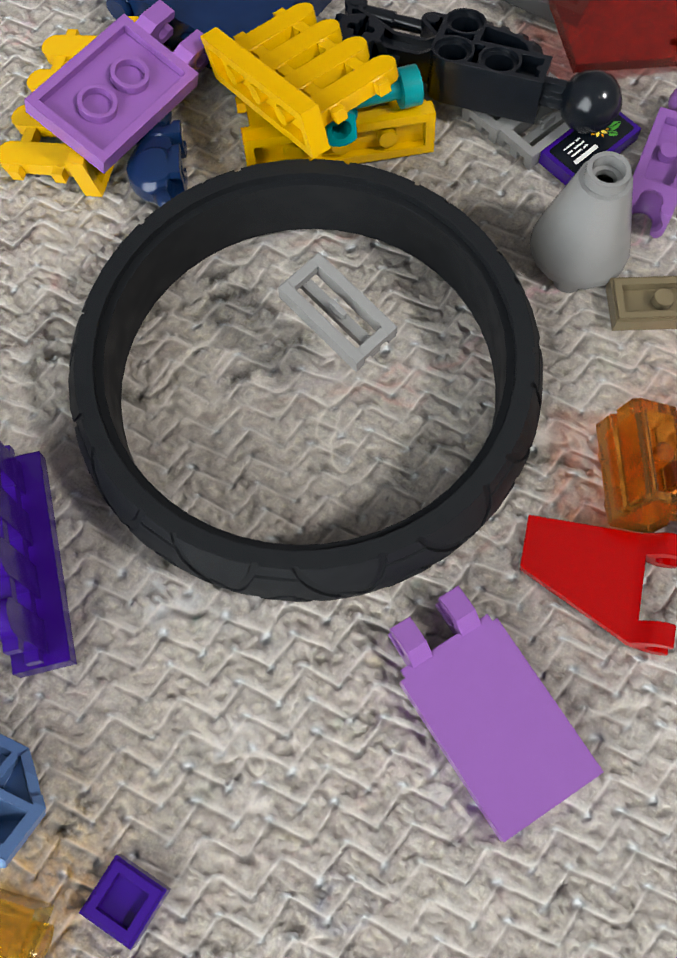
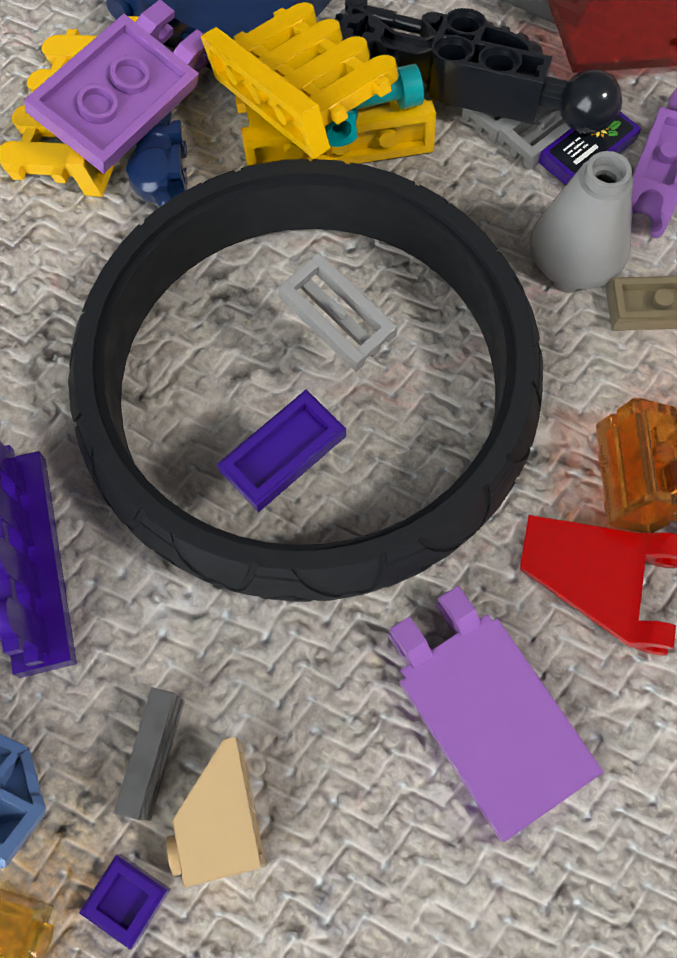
(149, 755): none -> flat silver tile
(217, 822): none -> tan slope
(282, 450): none -> dark purple tile

